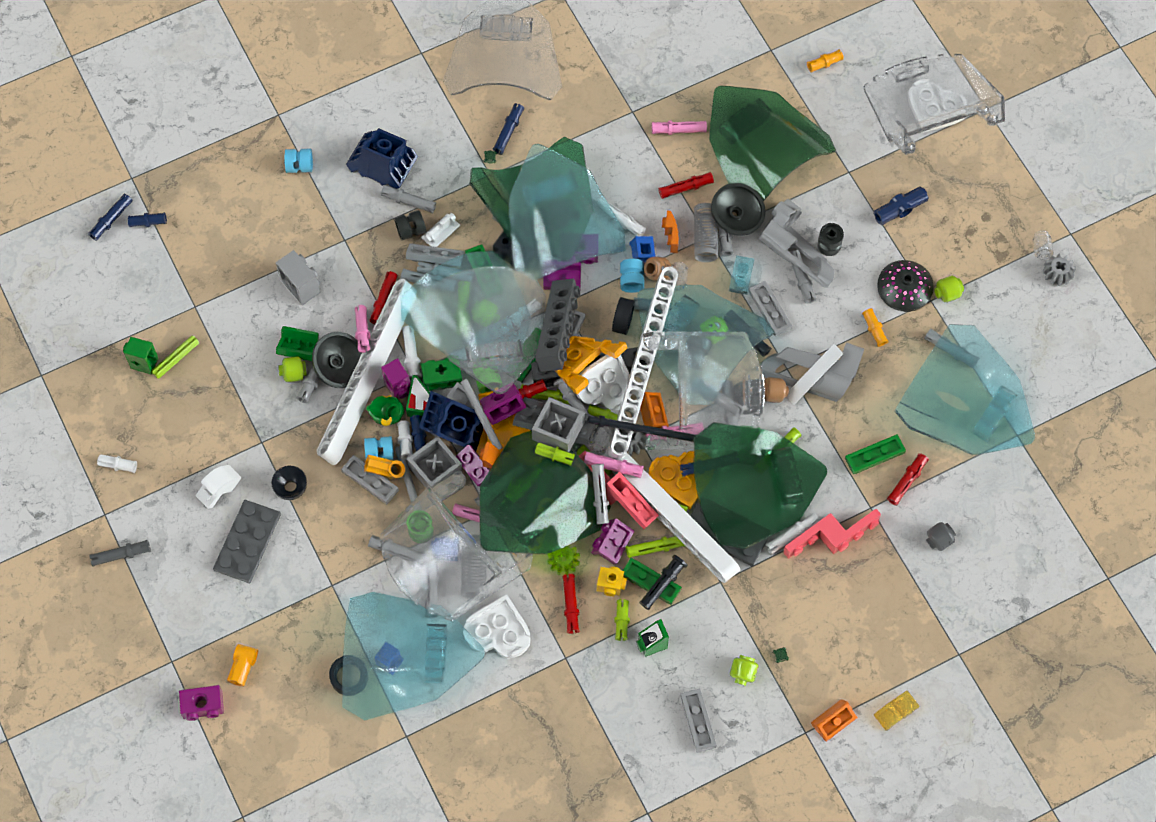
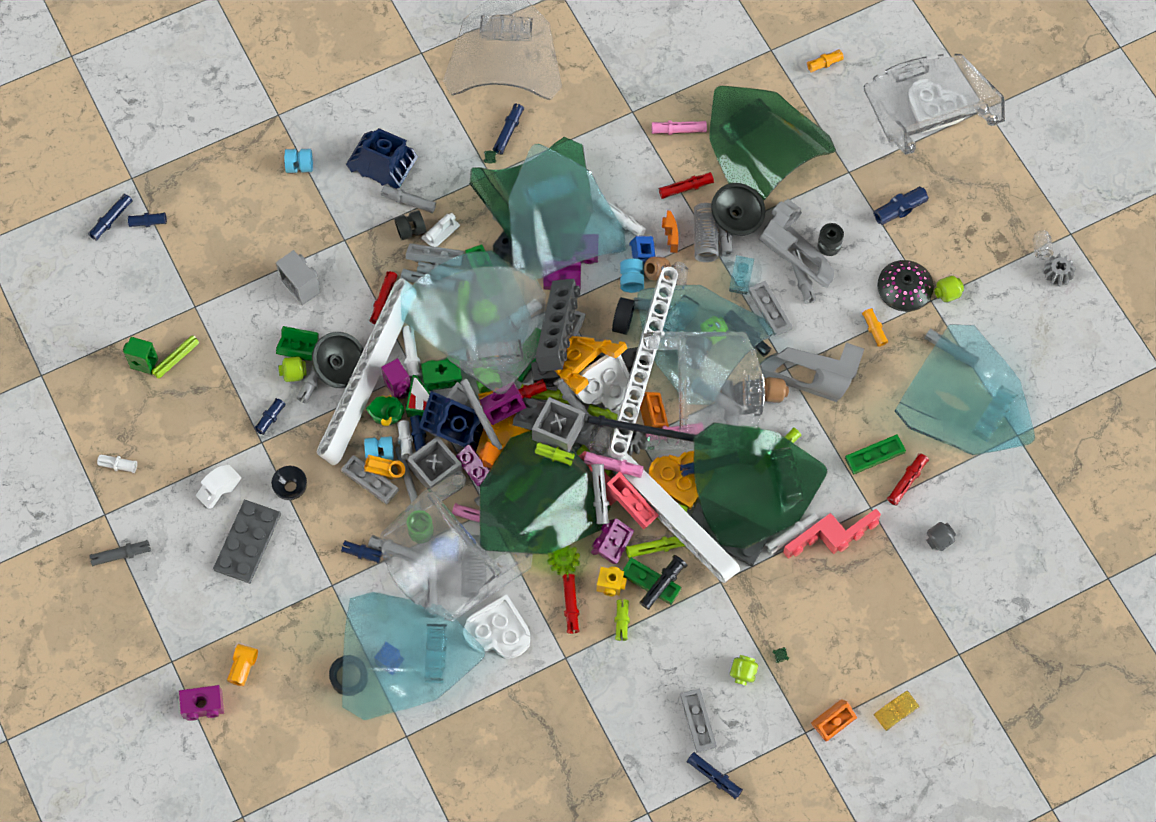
(269, 416): none -> dark blue pin
(361, 551): none -> dark blue pin
(362, 334): bright pink pin -> none
(653, 638): green slope -> none
(722, 781): none -> dark blue pin
(814, 374): white sticker -> none

